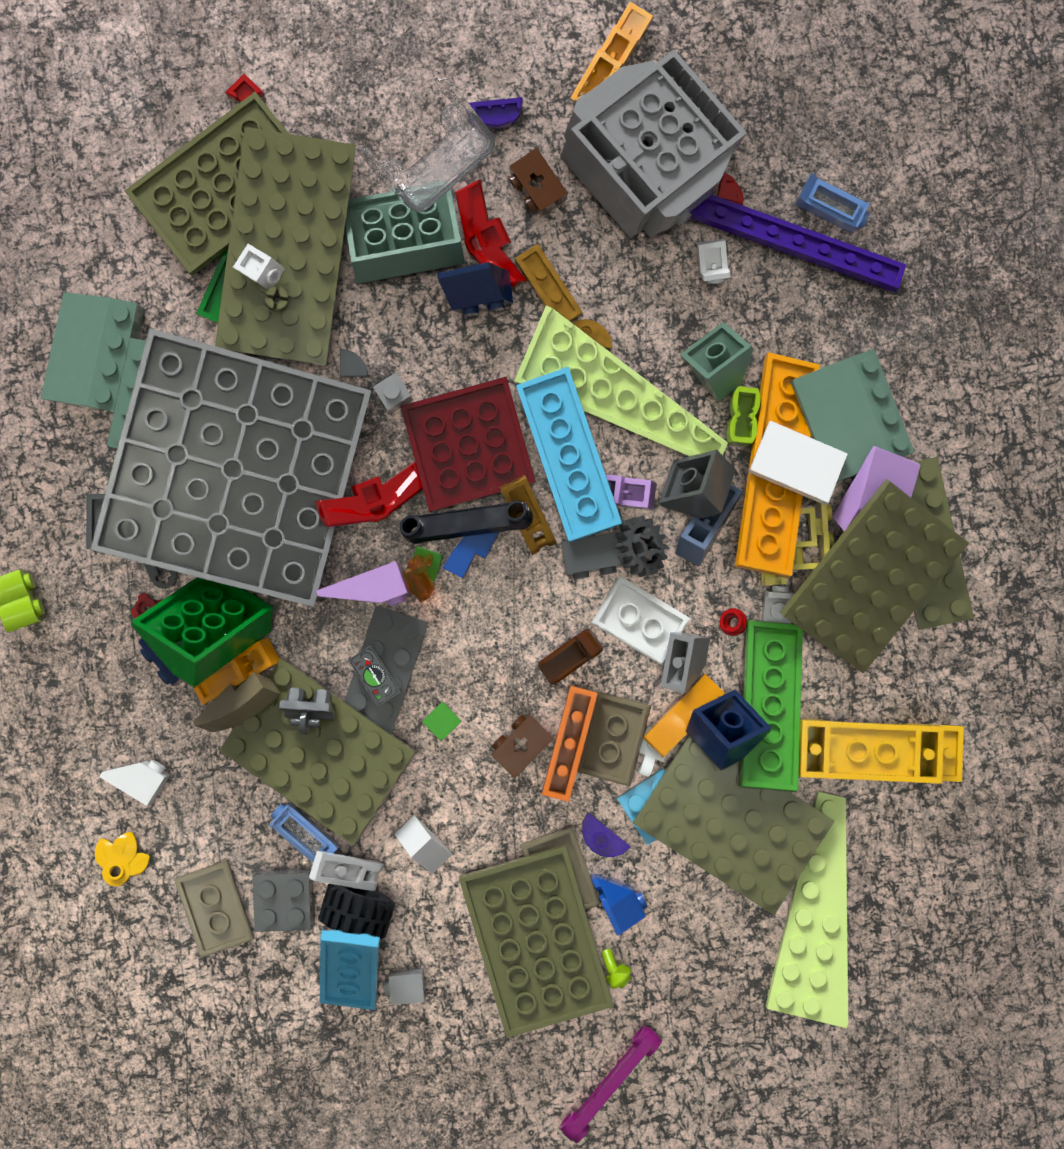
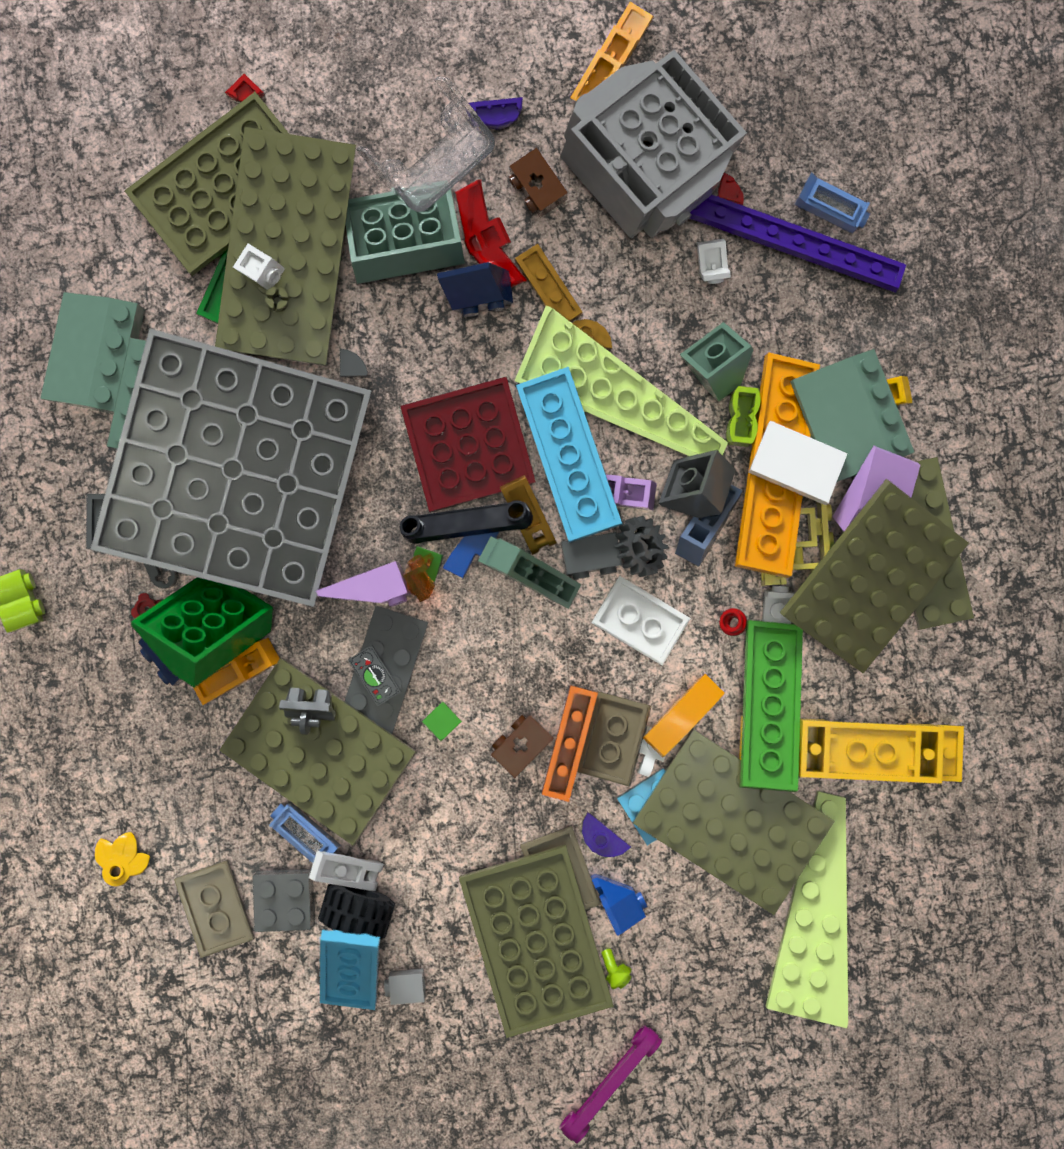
(138, 780): white slope -> none
(238, 703): dark tan slope -> none
(371, 499): red plate -> none
(393, 393): light grey brick -> none
(422, 844): white slope -> none
(529, 571): none -> sand green brick
(570, 656): reddish brown animal -> none
(684, 660): light grey slope -> none
(727, 729): dark blue slope -> none
(900, 390): none -> yellow slope

